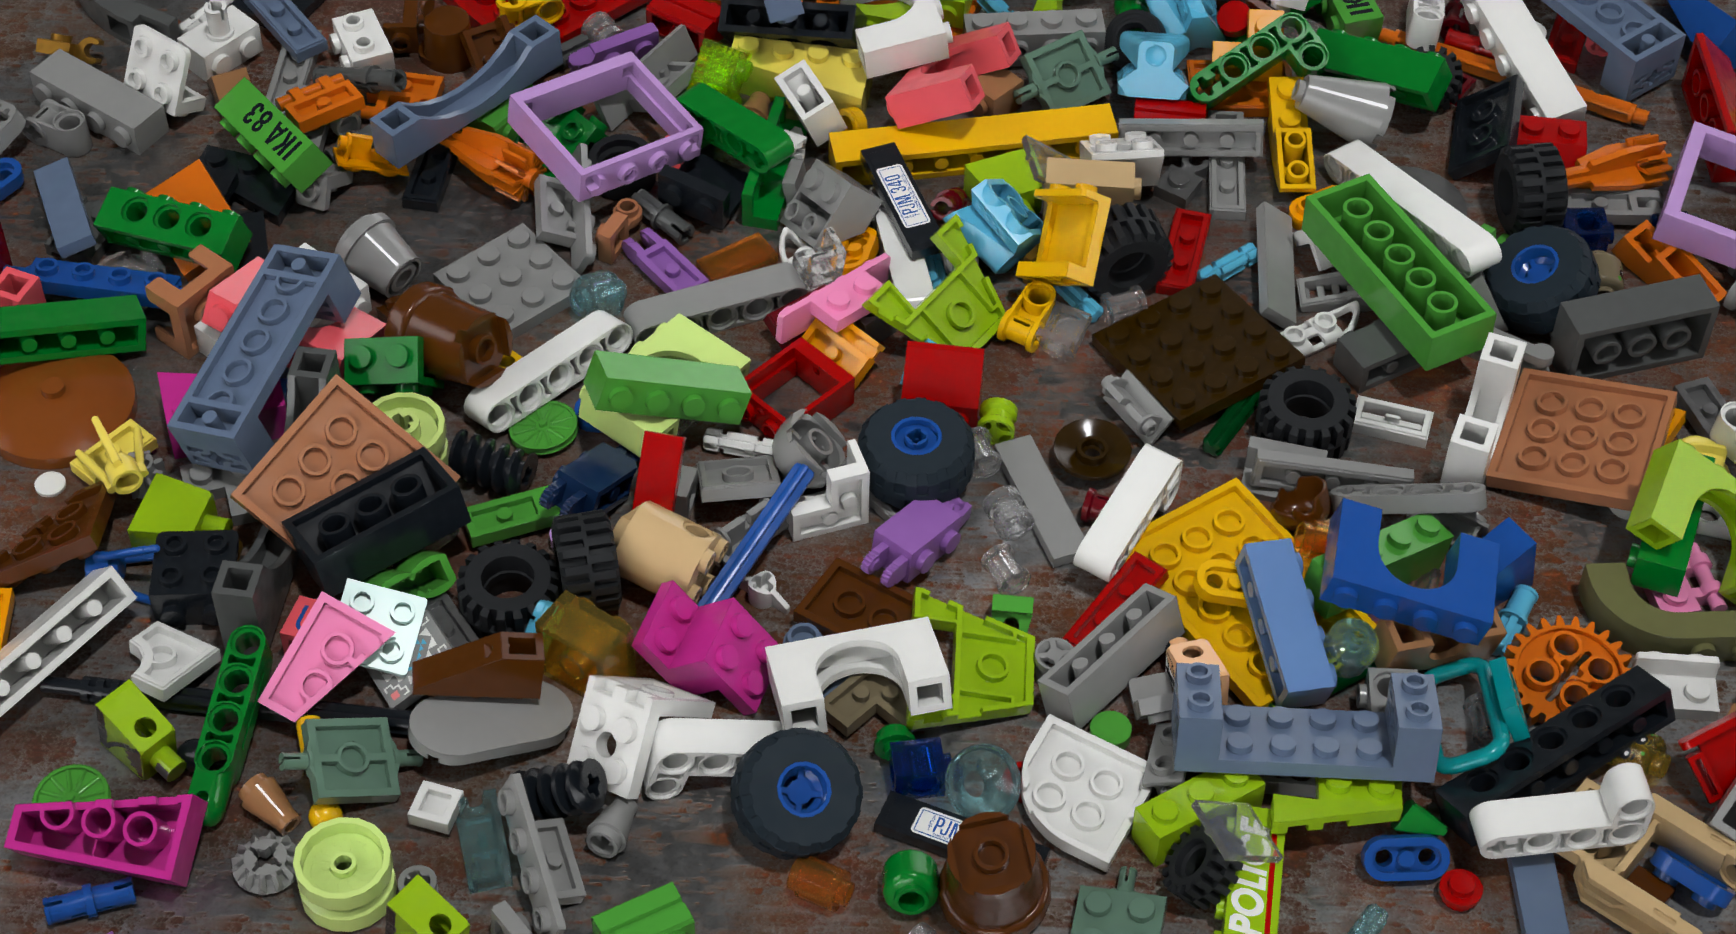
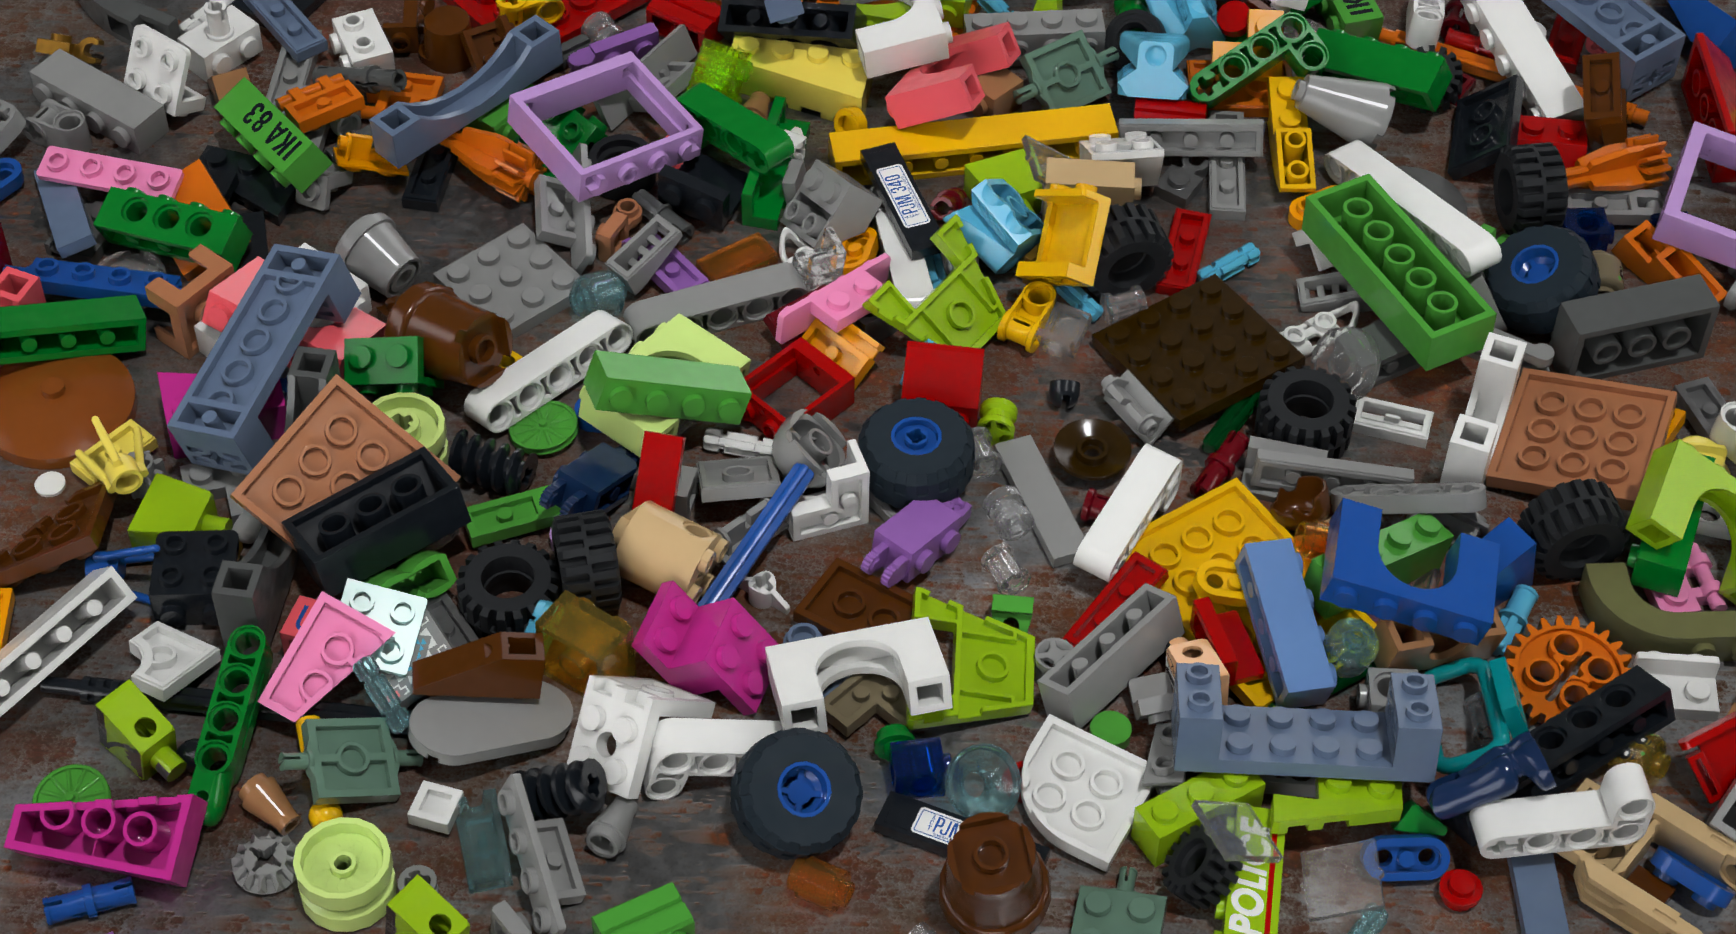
(103, 171): none -> bright pink bracket
(247, 527): none -> white hinge
(382, 694): none -> clear light blue axle
(637, 273): none -> light grey slope
(810, 102): white slope -> none
(910, 882): green head -> none
(1064, 391): none -> black hinge
(1220, 465): none -> dark red pin
(1228, 640): none -> red panel
(1275, 265): light grey tile -> none
(1342, 880): none -> clear piece
(1350, 355): none -> clear tile
(1490, 778): none -> dark blue piece
(1575, 527): none -> black tyre
(1604, 100): none -> reddish brown panel

